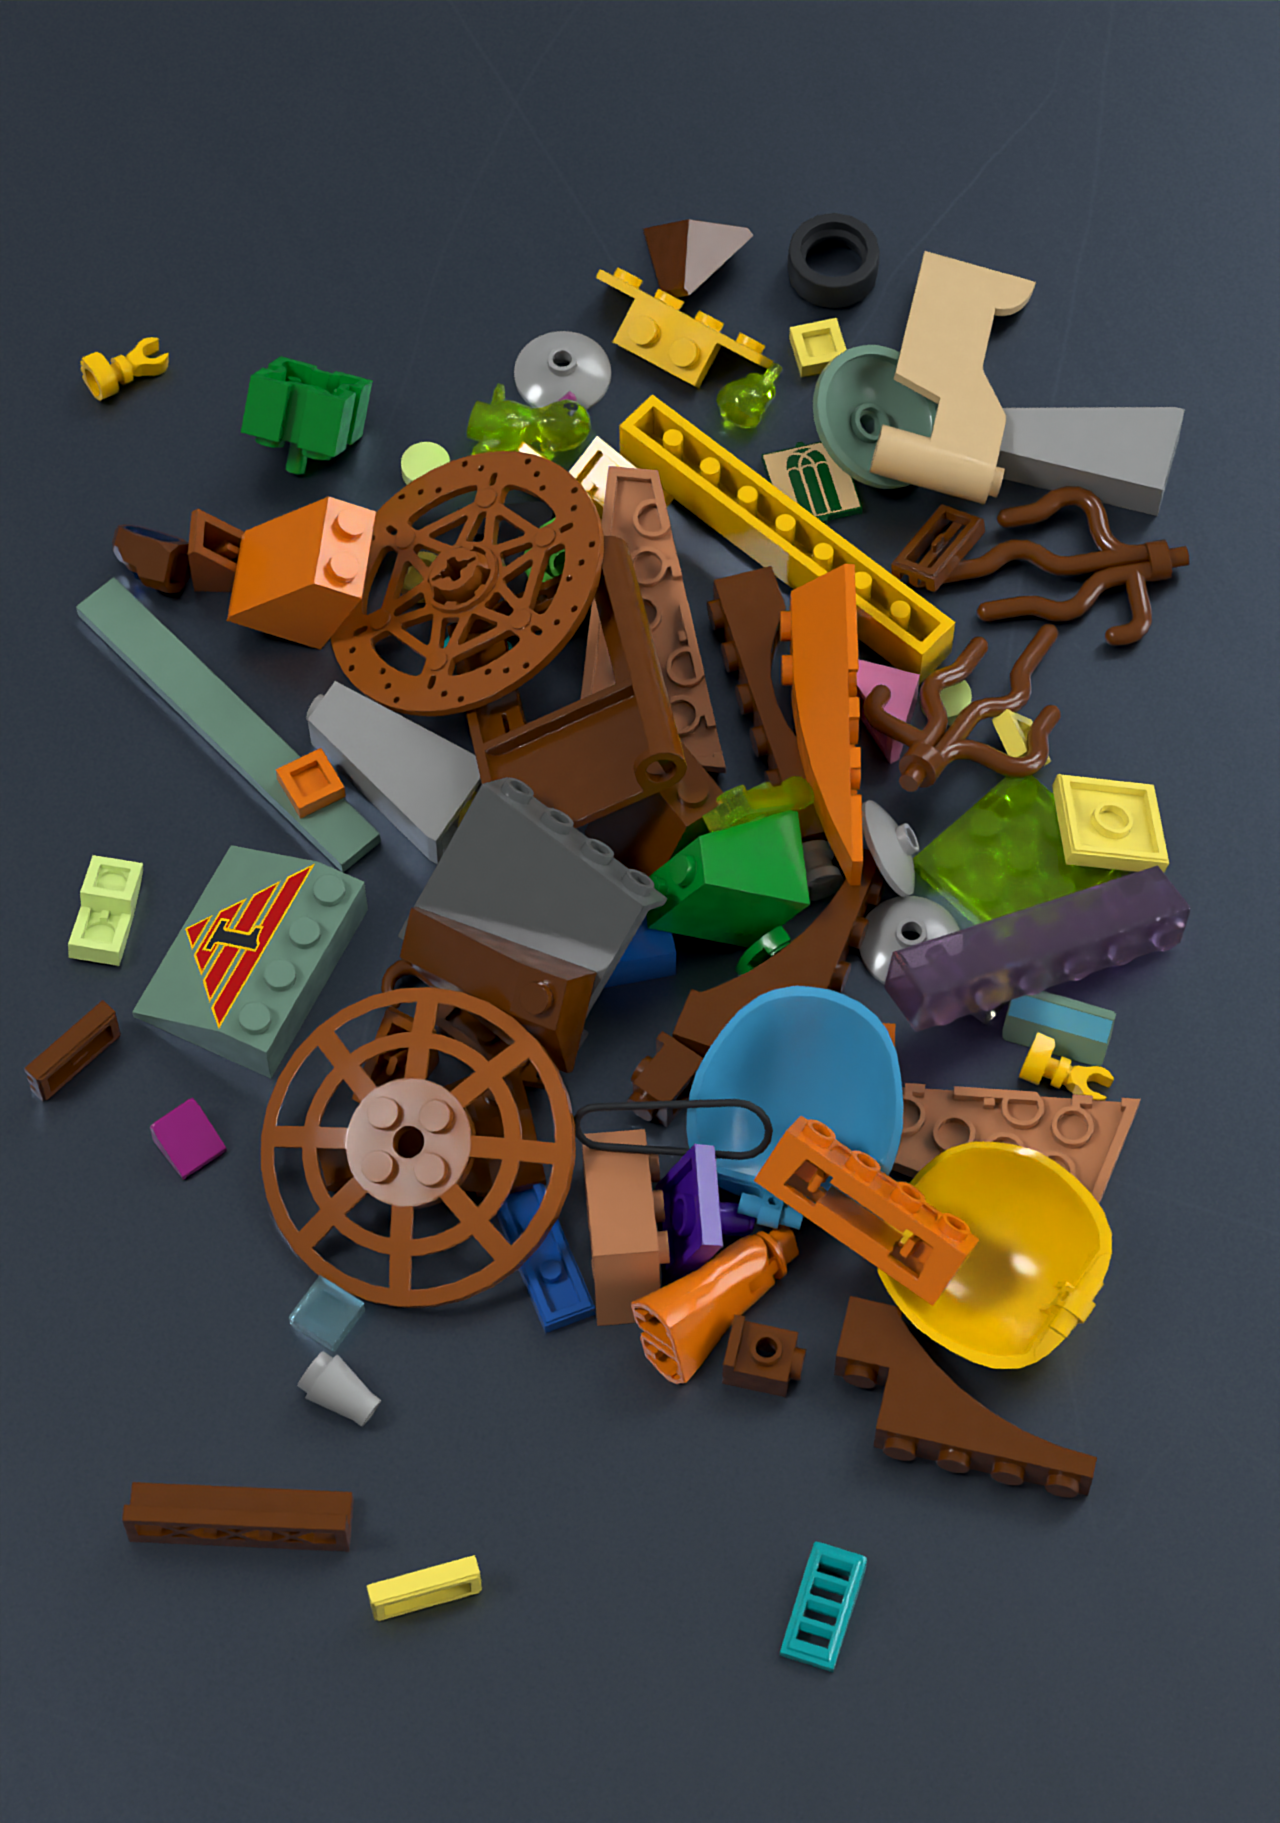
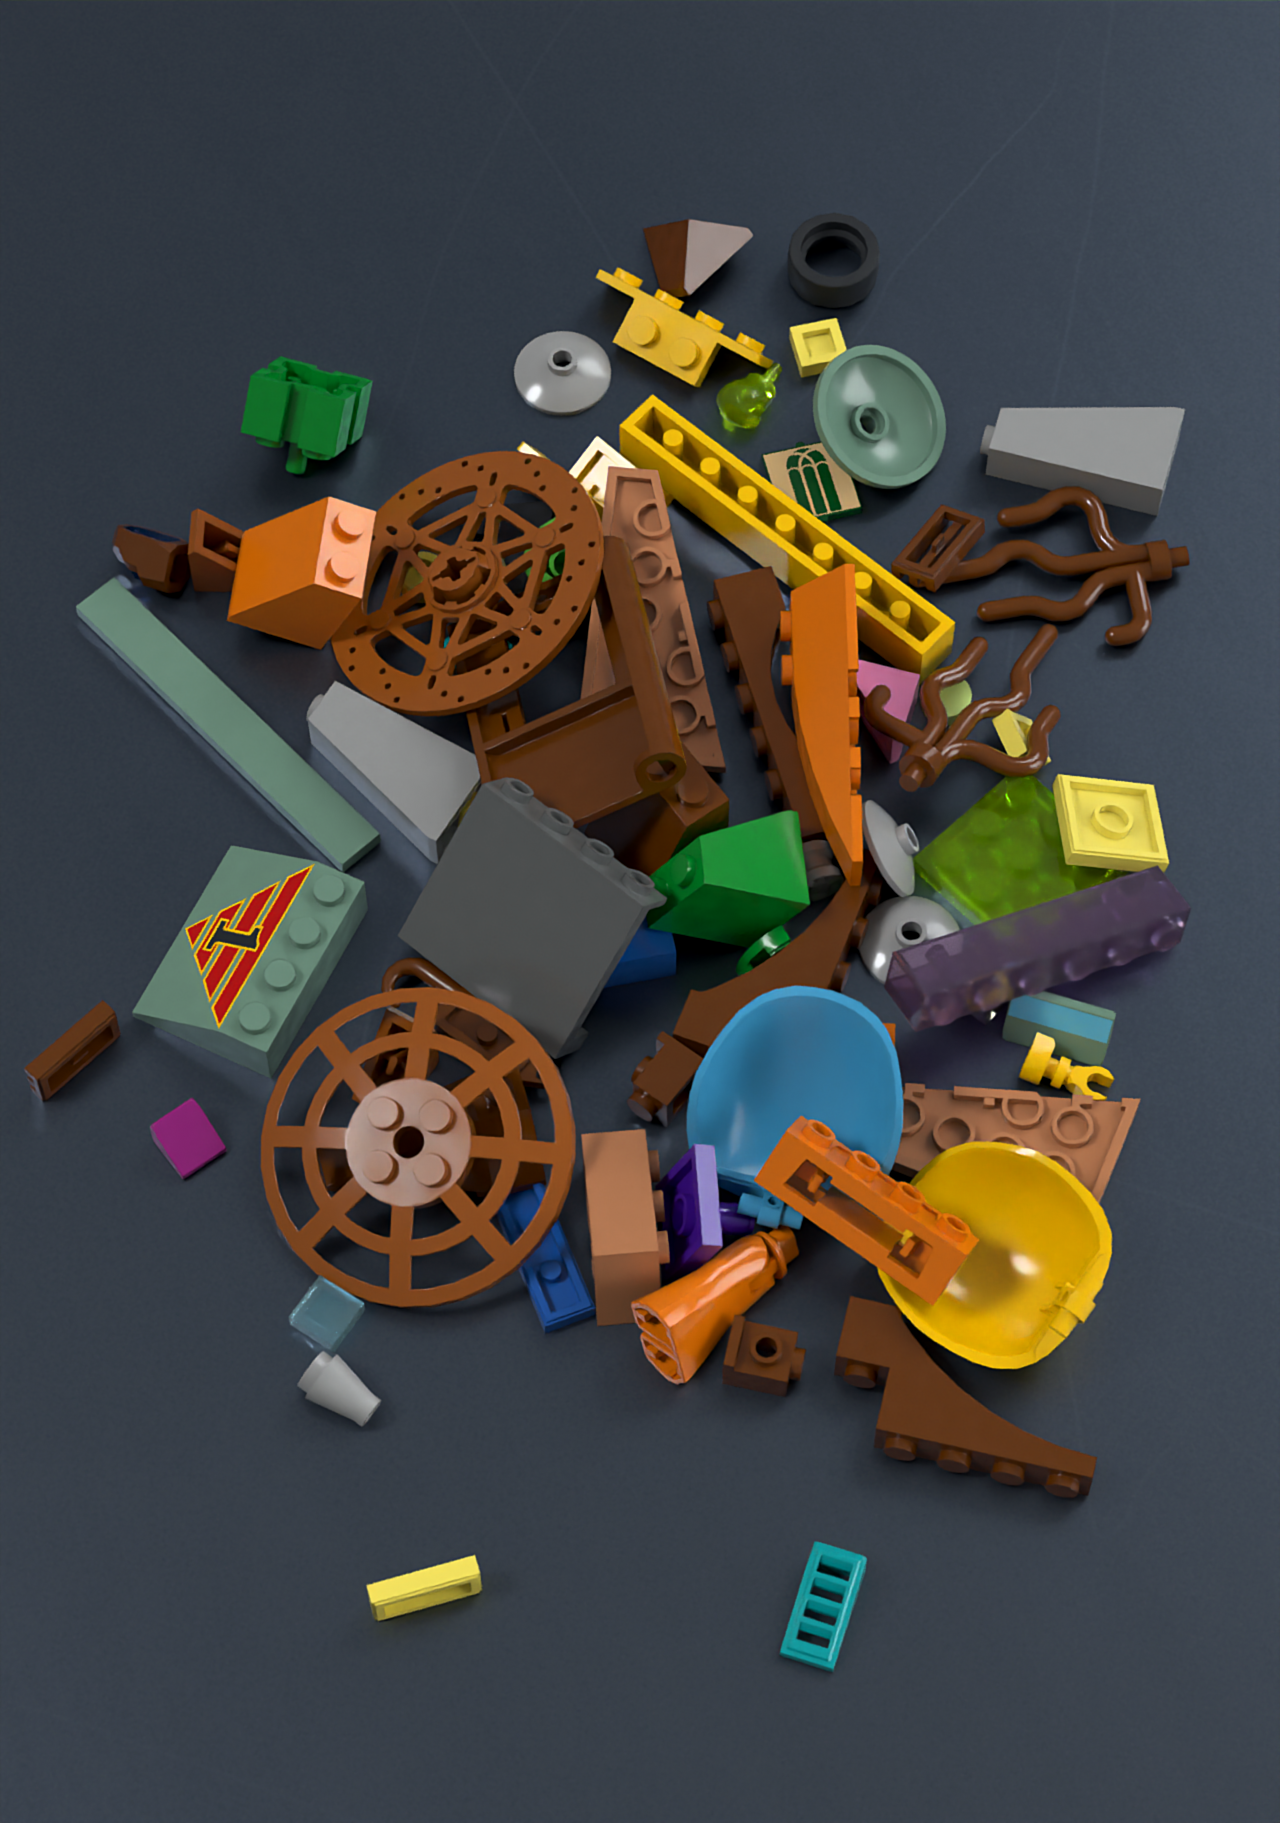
(104, 377): yellow piece -> none
(105, 910): yellowish green slope -> none
(239, 1516): reddish brown fence -> none
(310, 783): orange tile -> none
(421, 459): yellowish green tile -> none
(508, 423): clear neon green animal -> none
(529, 985): reddish brown wedge -> none
(673, 1105): black piece -> none
(744, 805): clear neon green hinge -> none
(944, 363): tan door -> none

